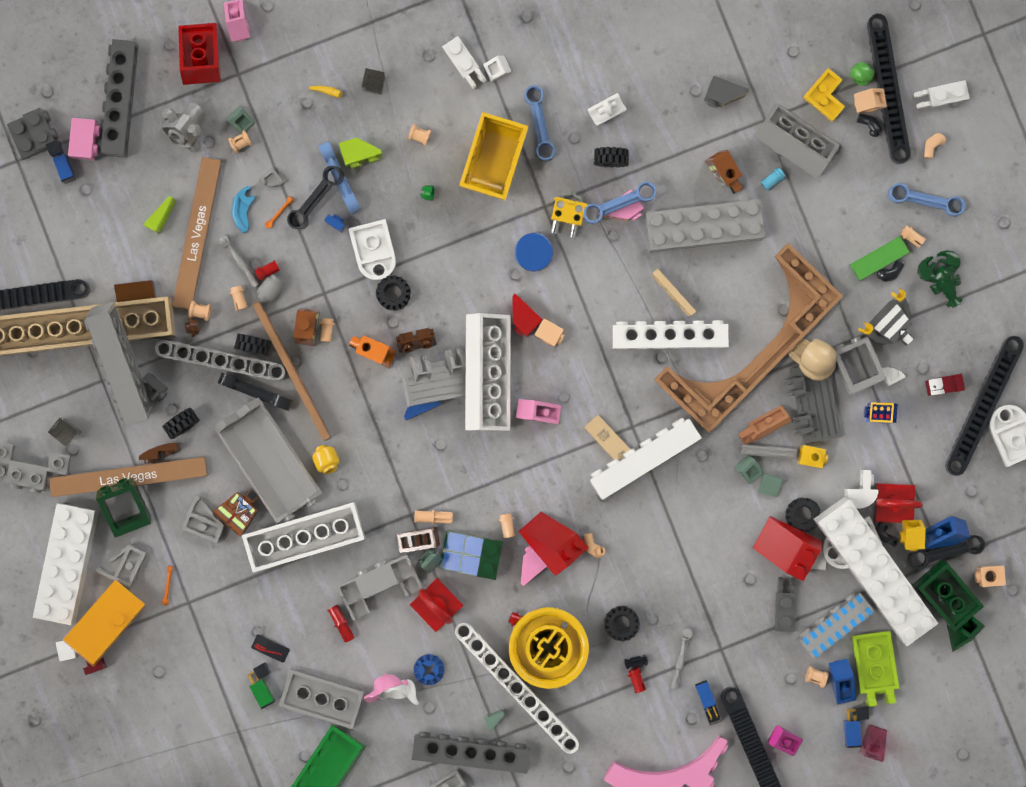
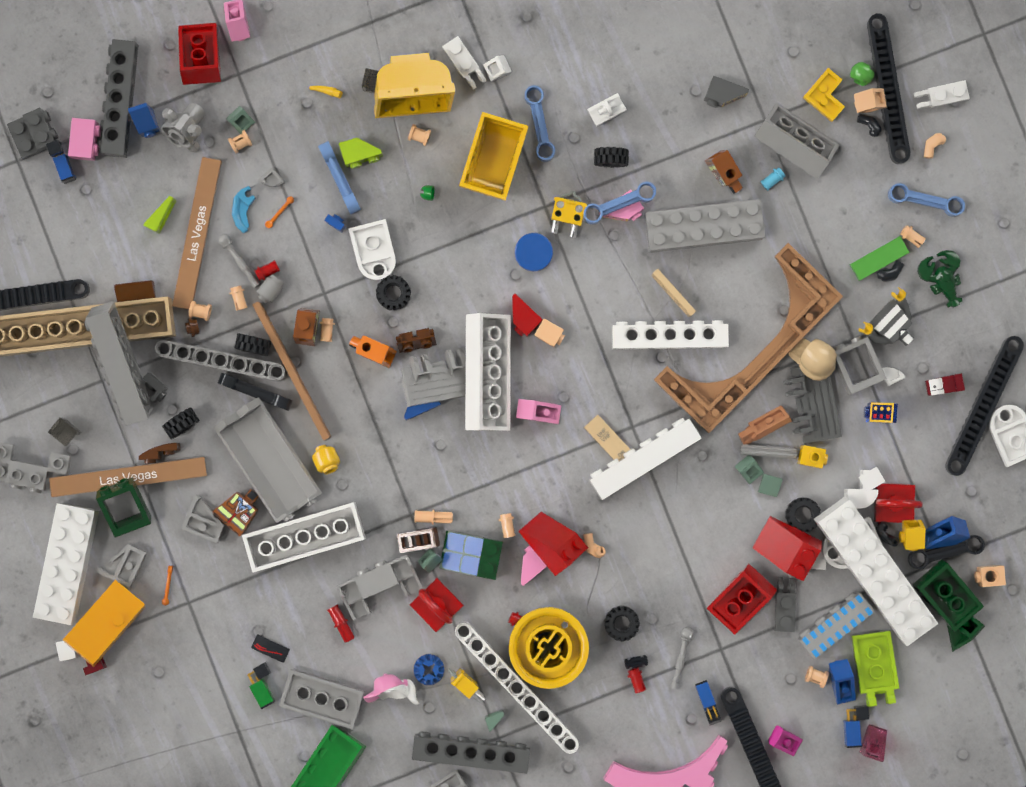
(144, 120): none -> blue slope
(315, 197): black piece -> none
(413, 83): none -> yellow container
(466, 684): none -> yellow piece
(742, 599): none -> red slope
(871, 479): none -> white sticker

